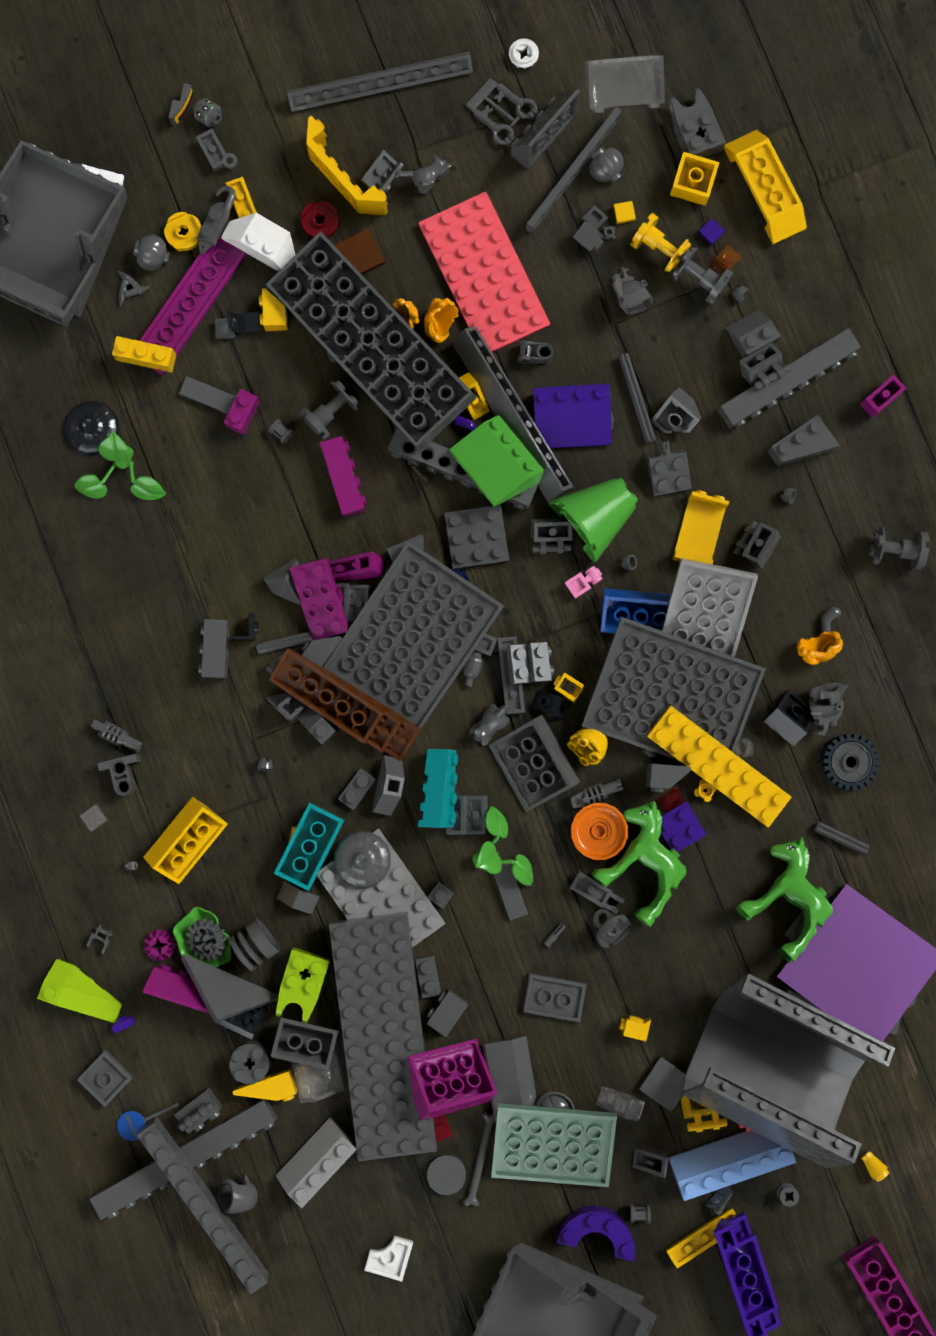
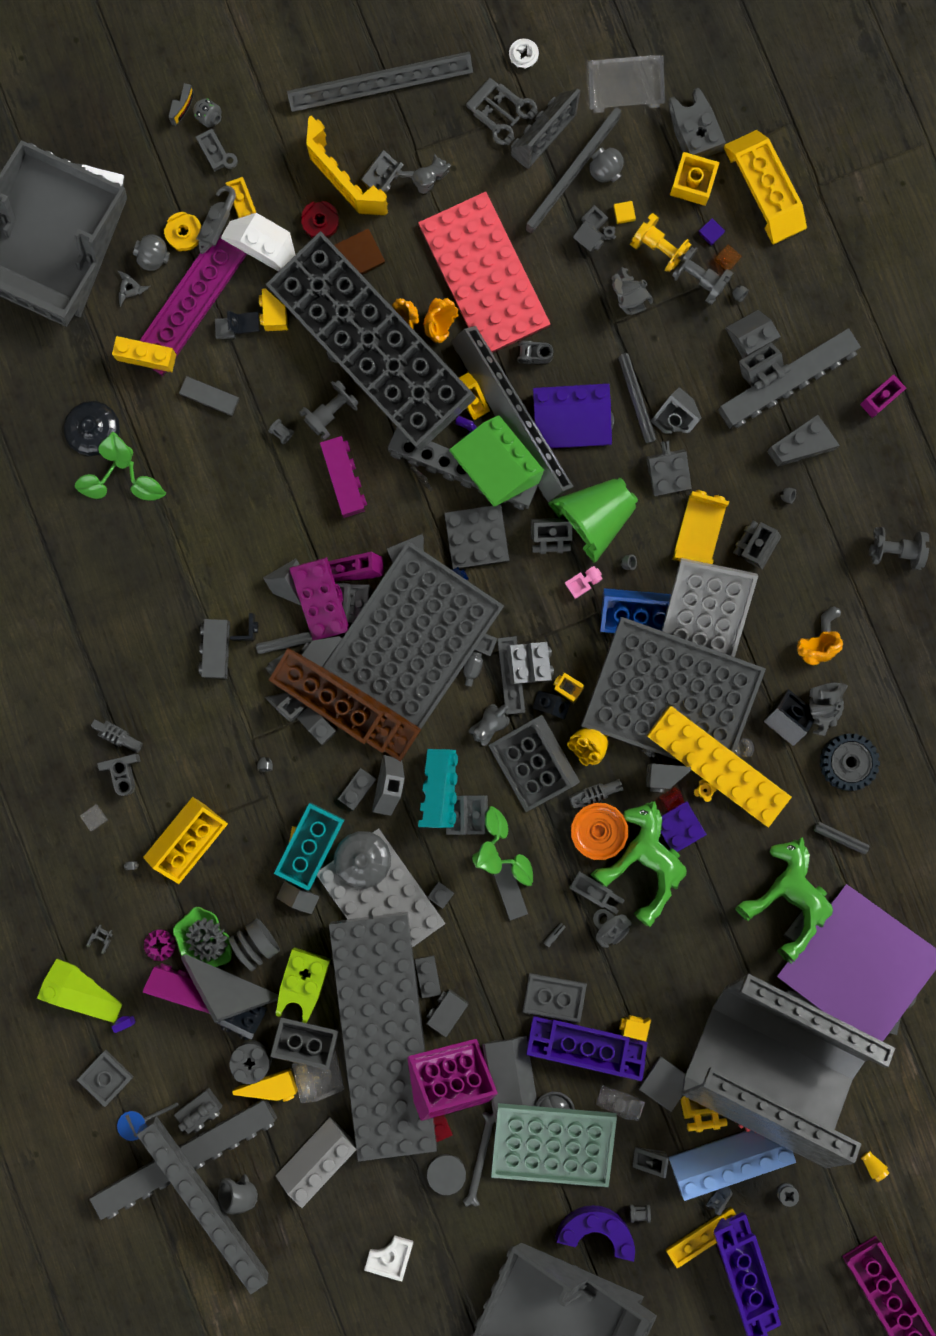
(242, 411): magenta brick -> none
(587, 1048): none -> dark purple slope

